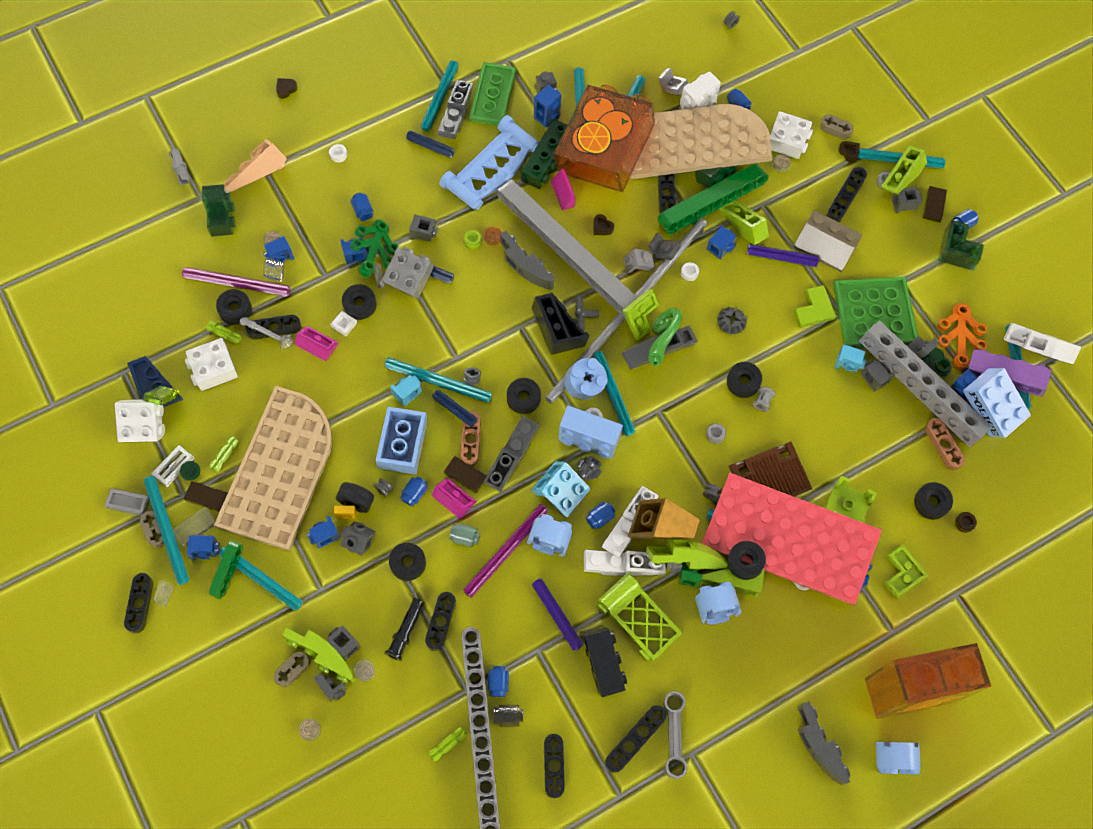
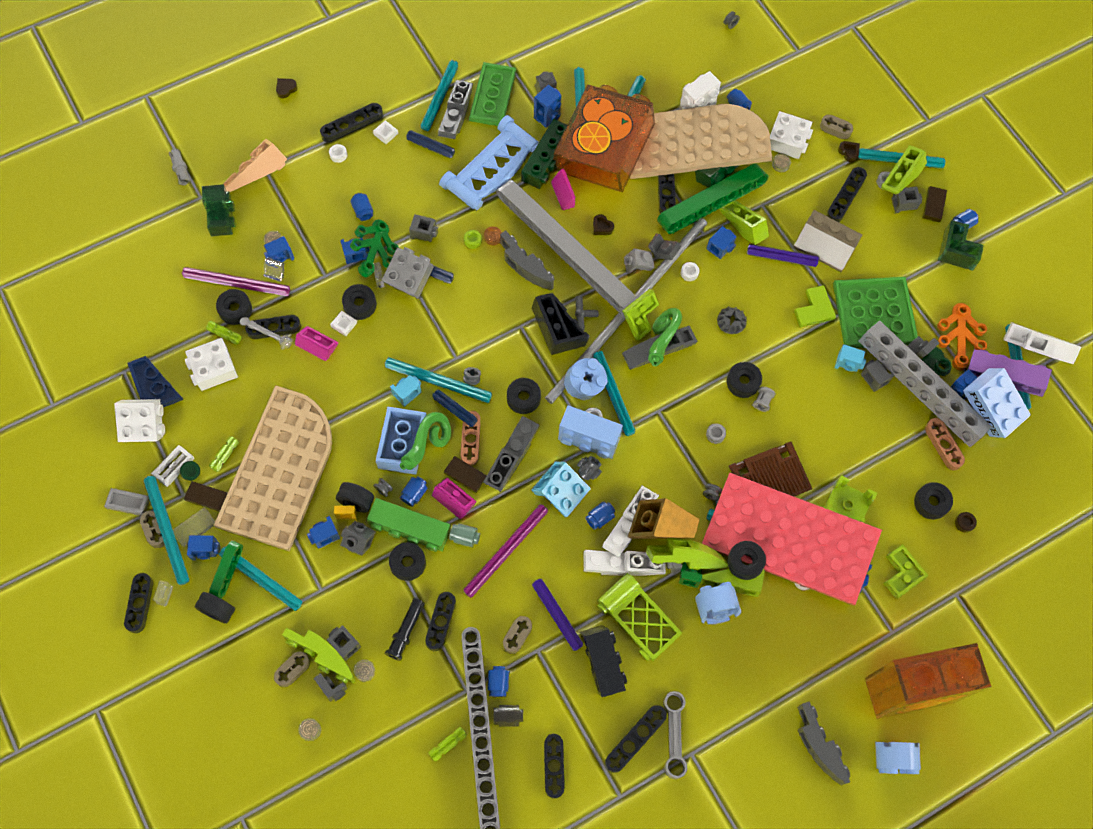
(160, 395): clear neon green tile -> none
(214, 607): none -> black tyre
(350, 120): none -> black beam
(385, 132): none -> white tile
(409, 525): none -> bright green brick
(415, 455): none -> bright green plant
(513, 632): none -> dark tan beam
(549, 535): light blue brick -> none
(671, 83): light grey bracket -> none

